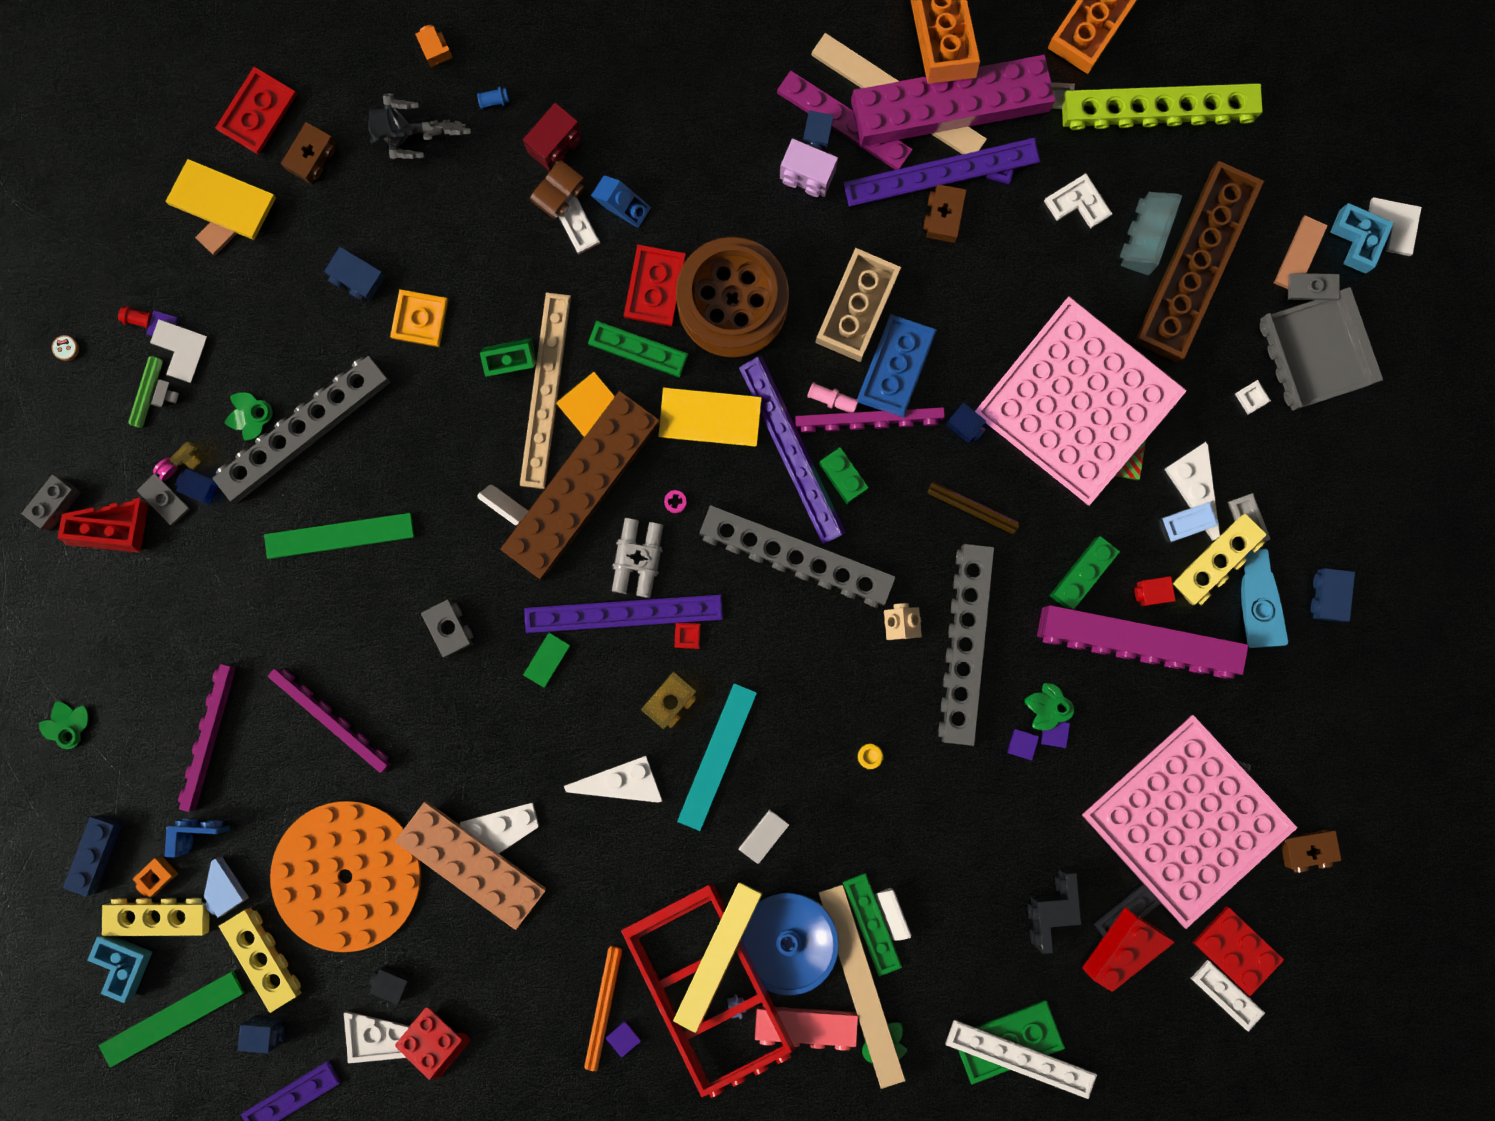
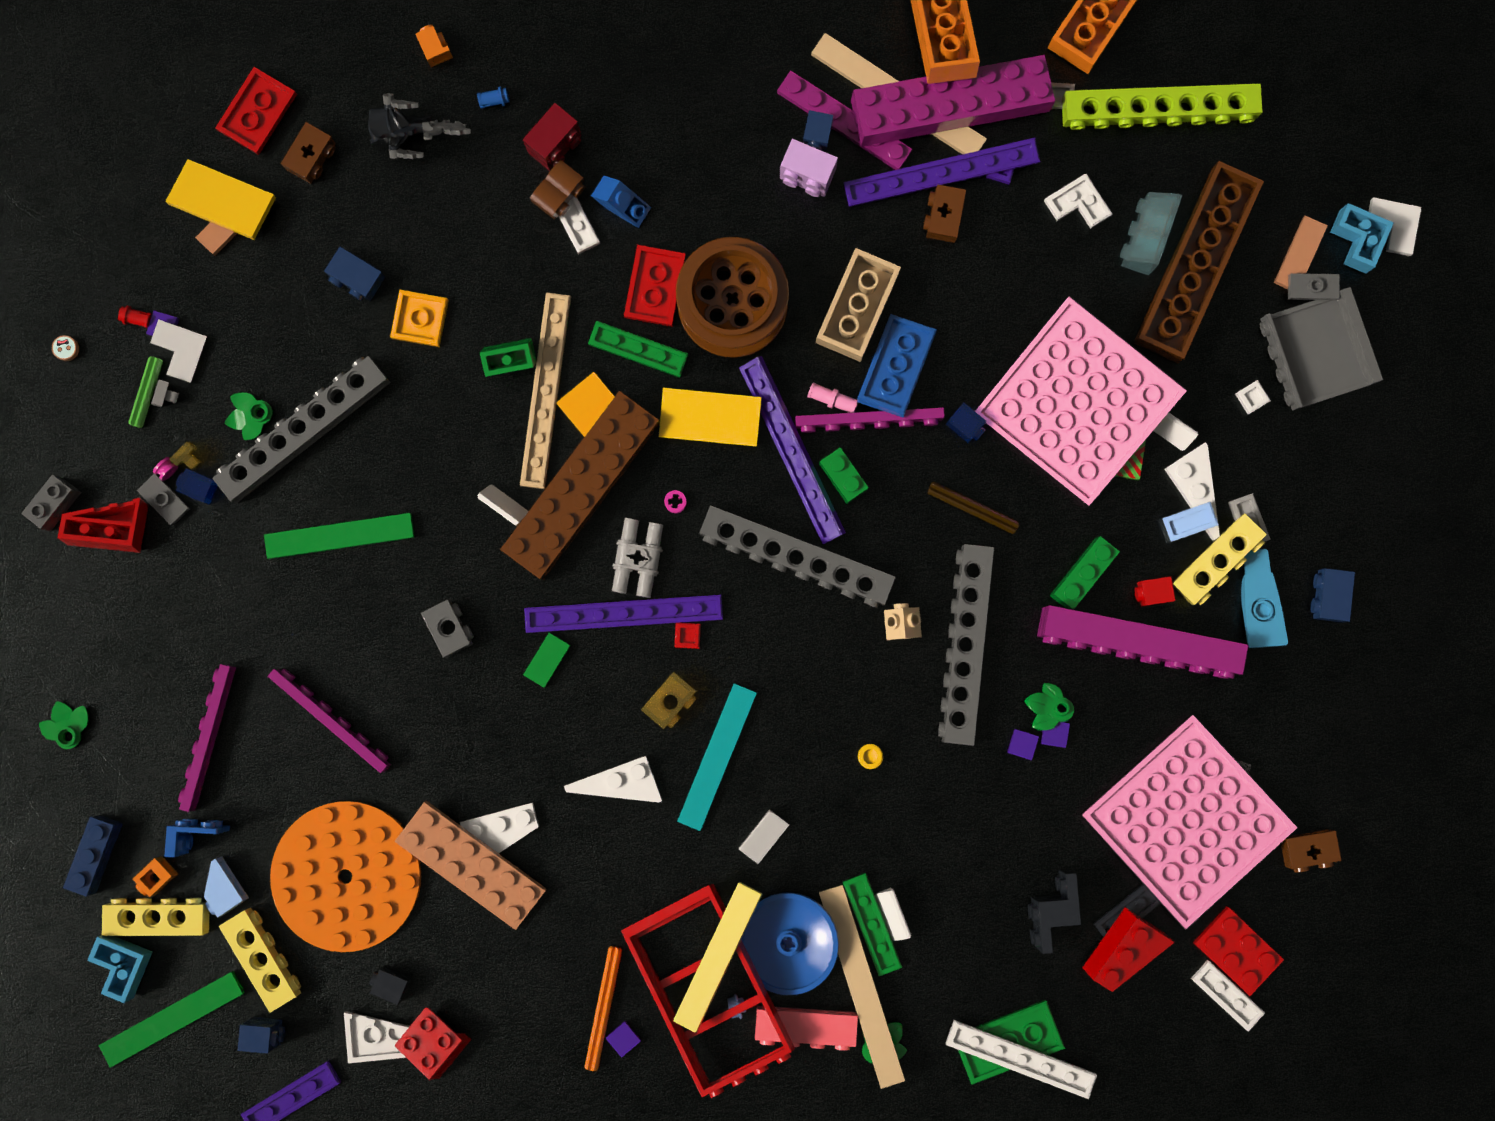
(1176, 431): none -> white slope

